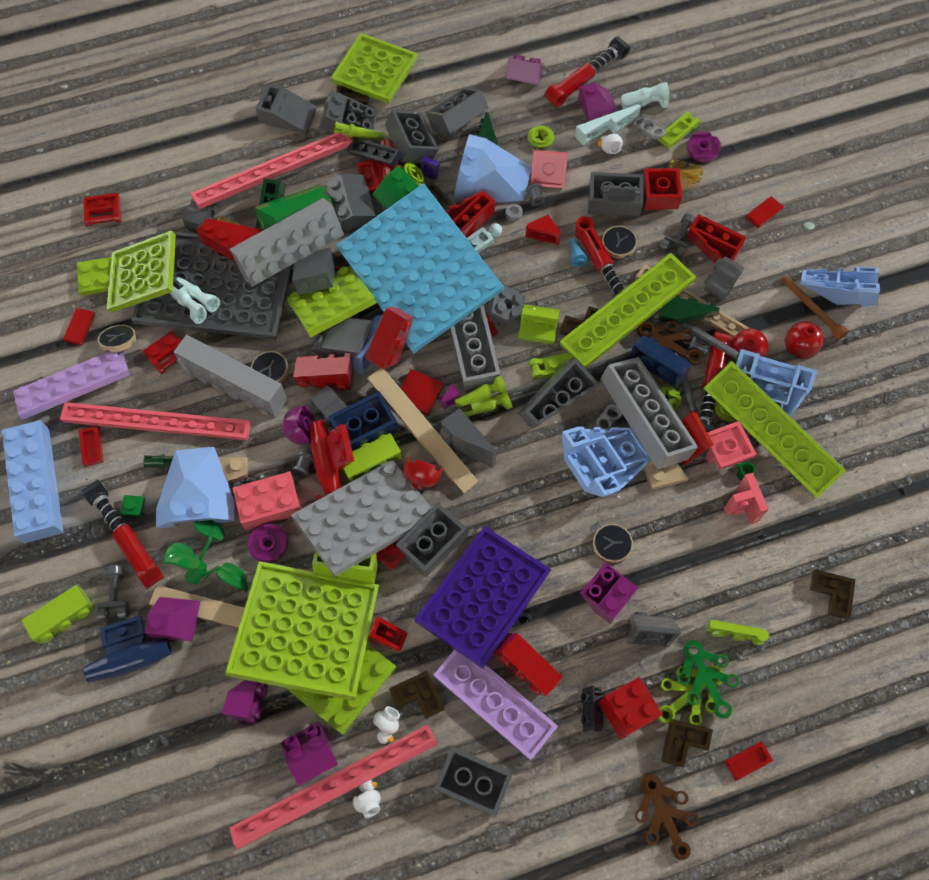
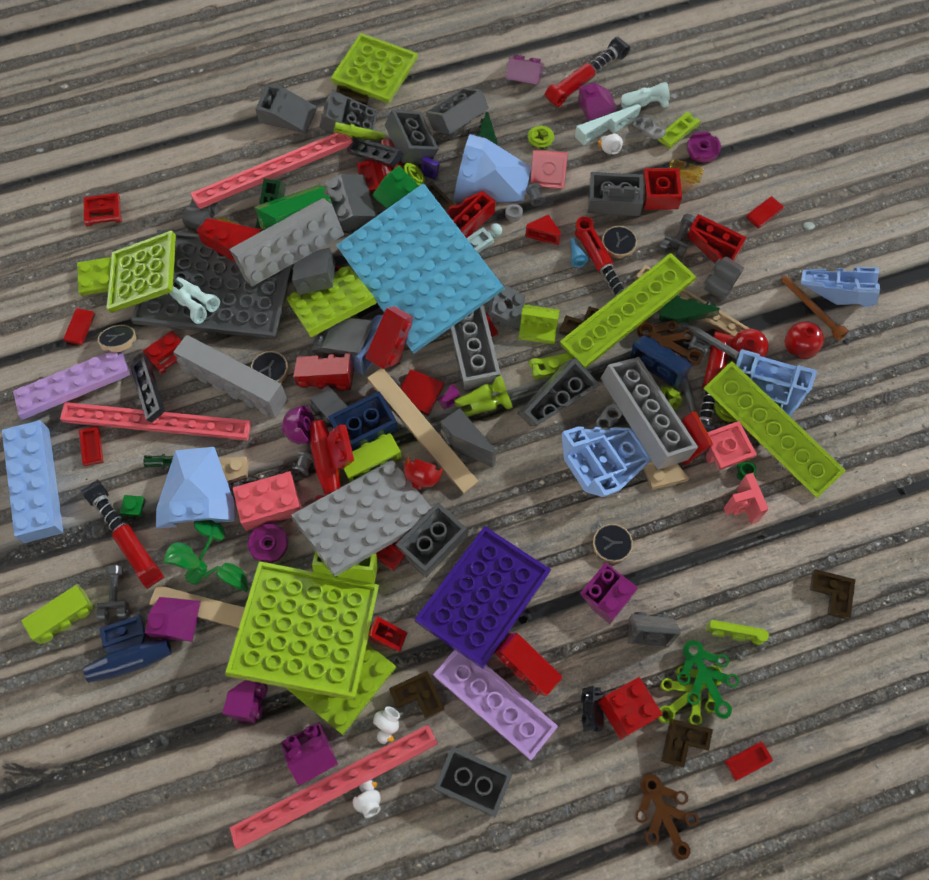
(147, 389): none -> black plate

